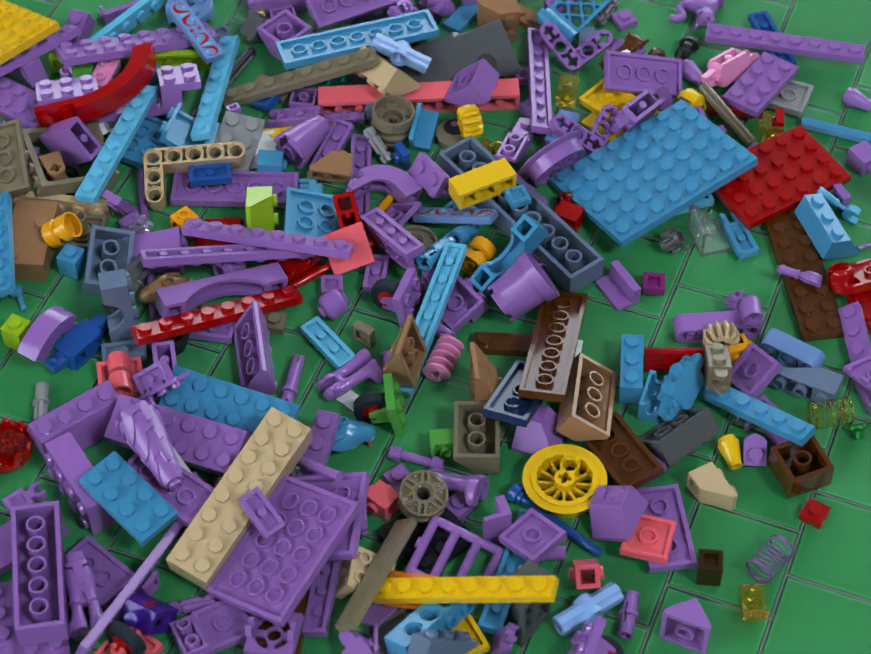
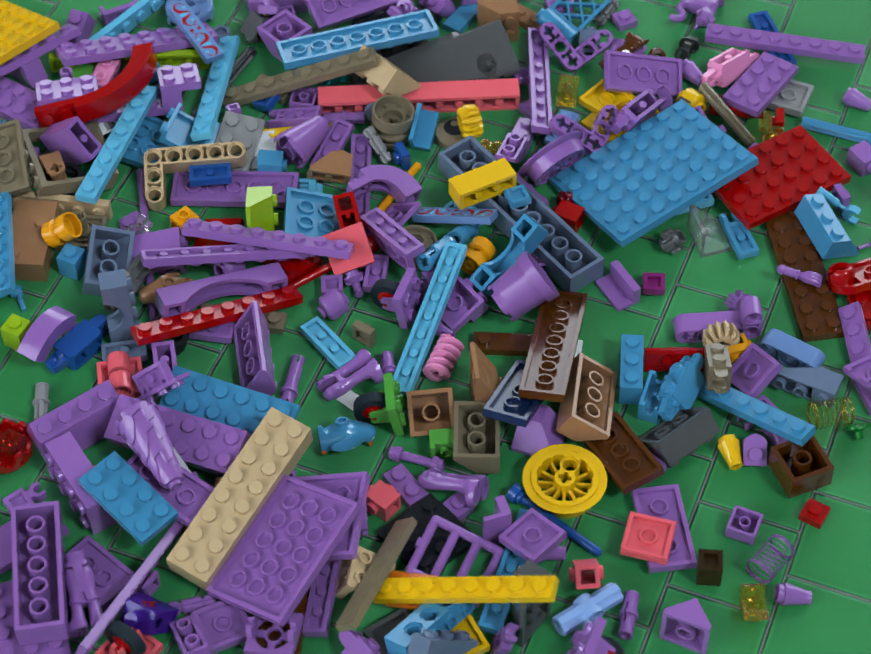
(118, 204): medium lavender plate -> none
(261, 513): medium lavender plate -> none
(268, 7): none -> medium lavender plate
(320, 468): medium lavender bar -> none
(323, 433): medium lavender plate -> none
(353, 279): none -> medium lavender plate
(374, 617): medium lavender piece -> none
(400, 53): light blue piece -> none
(406, 354): medium nougat slope -> none
(426, 483): dark tan wheel -> none
(430, 176): medium lavender bracket -> none
(430, 410): none -> medium nougat slope
(473, 84): medium lavender slope -> none
(615, 512): medium lavender slope -> none
(711, 488): tan slope -> none
(744, 525): none -> medium lavender piece
(788, 595): none -> medium lavender cone

